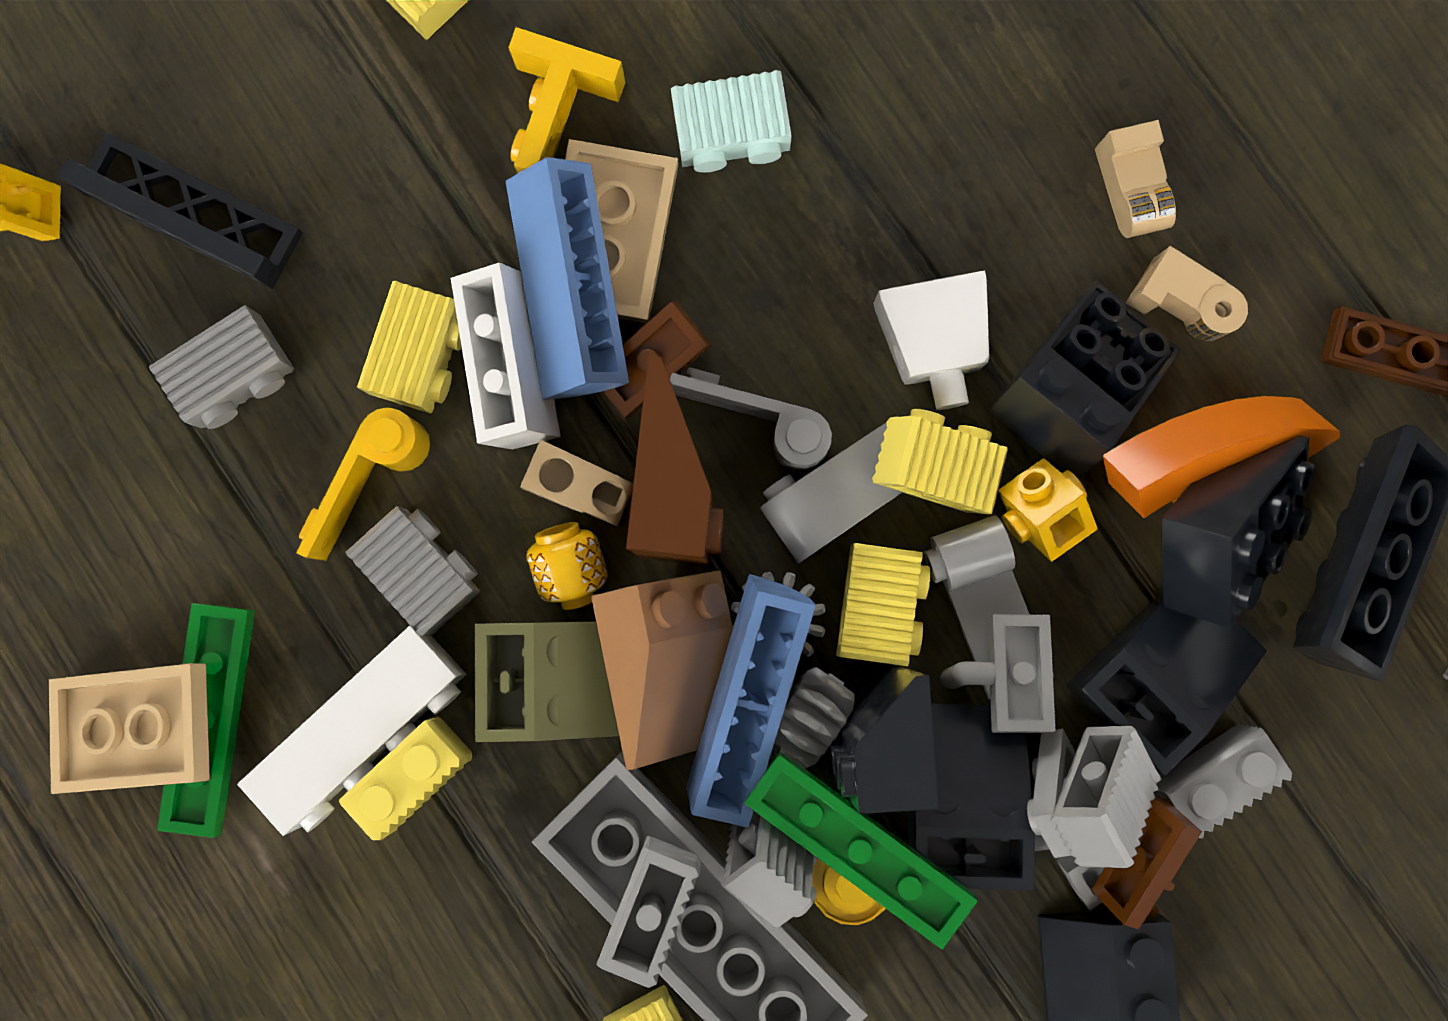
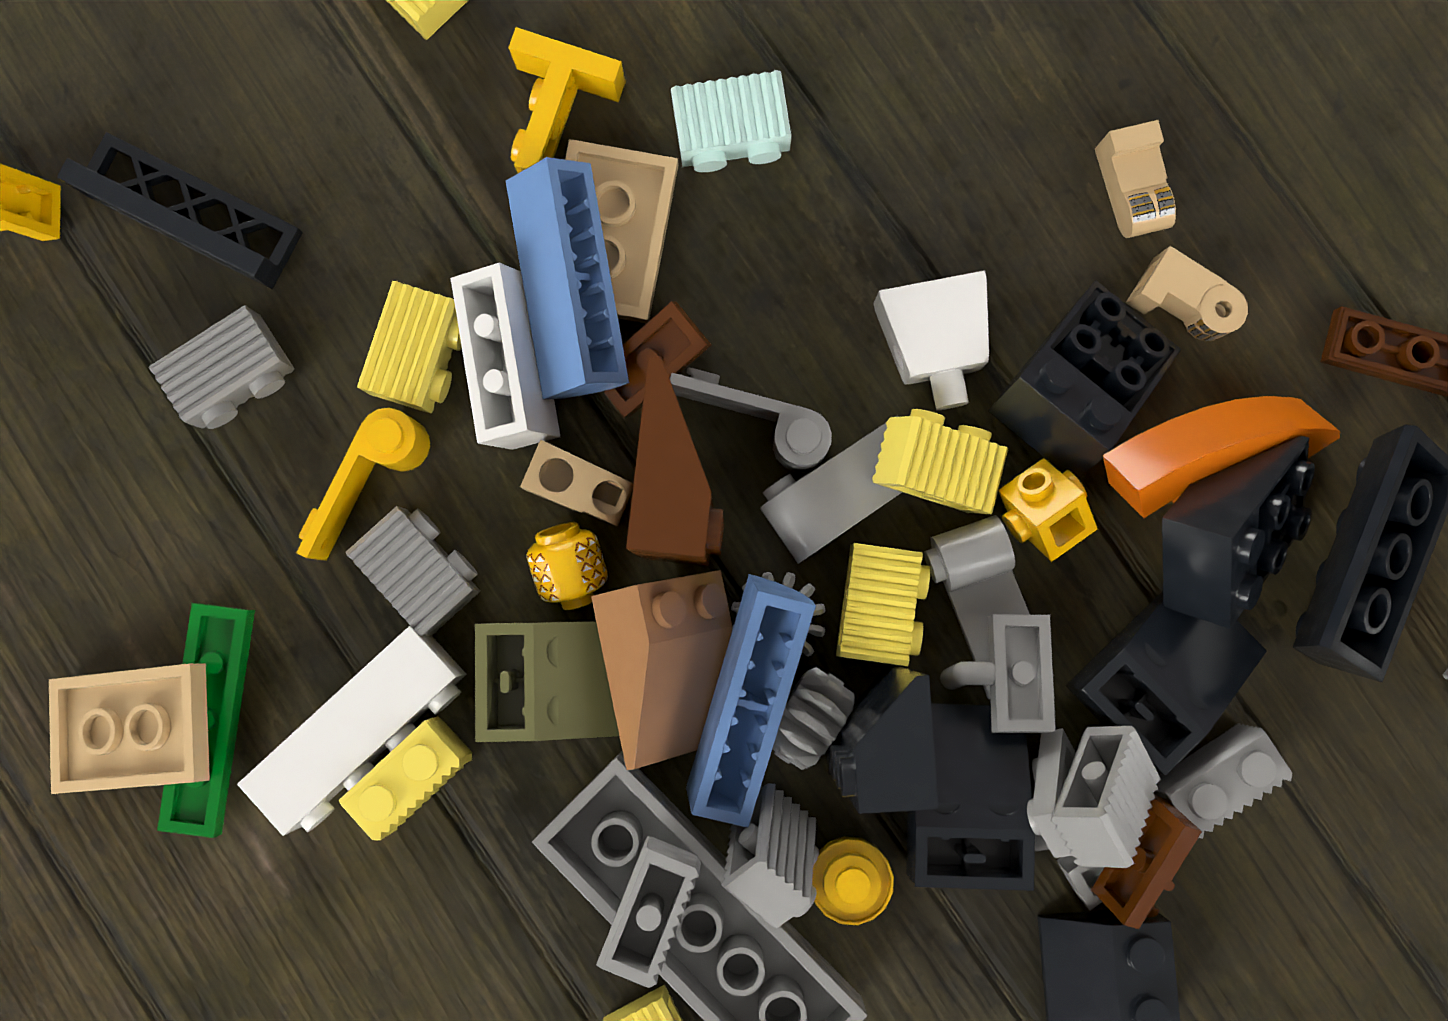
(861, 850): green plate -> none

